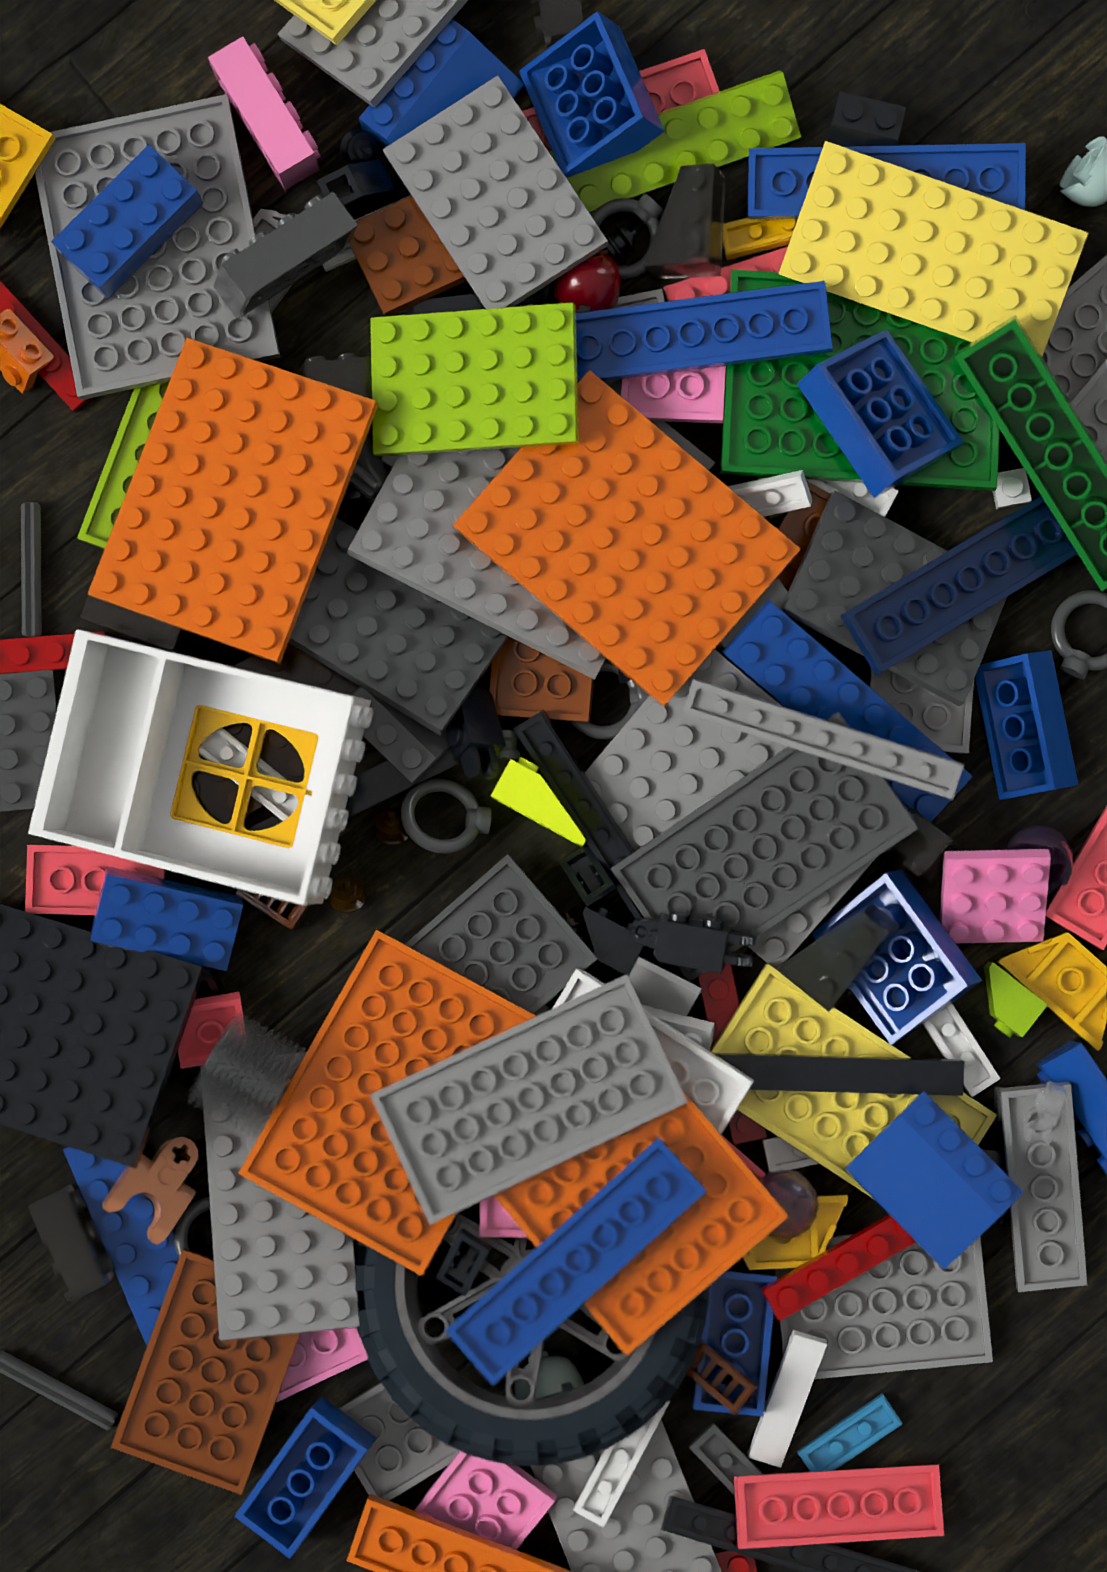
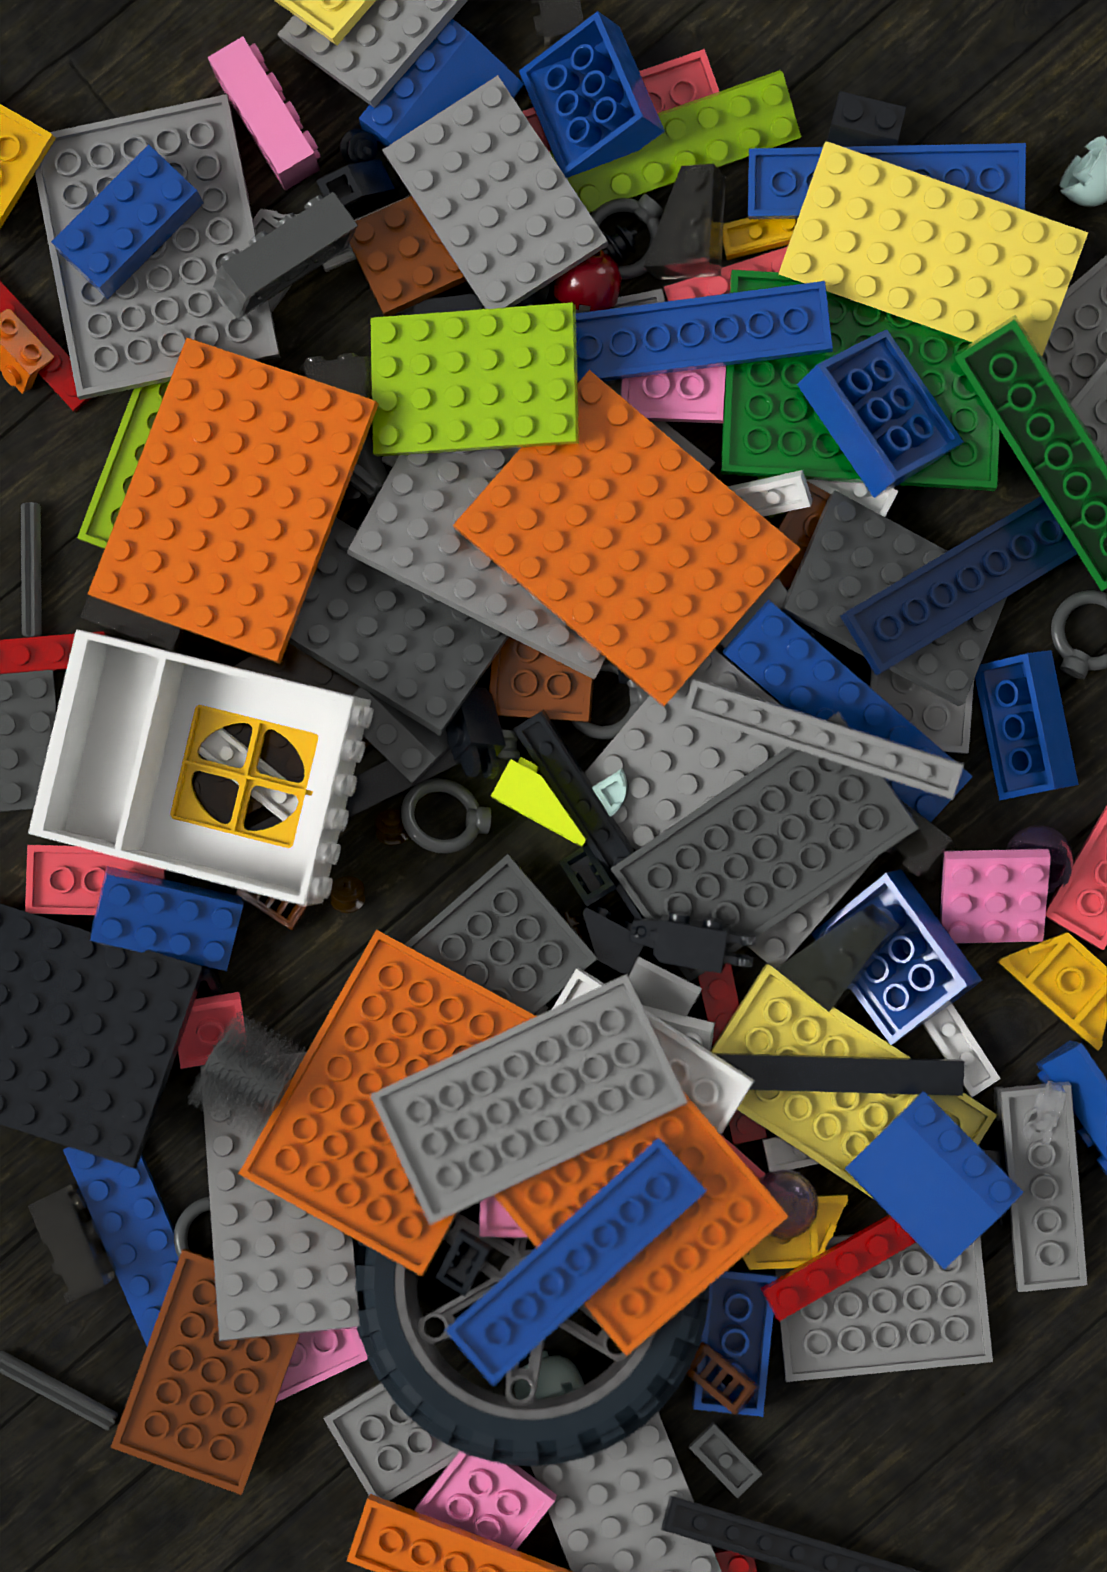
(161, 1182): nougat piece -> none
(305, 1477): blue brick -> none
(612, 791): none -> light aqua tile
(614, 1472): white plate -> none
(787, 1398): white tile -> none
(838, 1506): coral plate -> none
(850, 1436): dark azure tile -> none
(1011, 1002): lime slope -> none
(1012, 489): white plate -> none

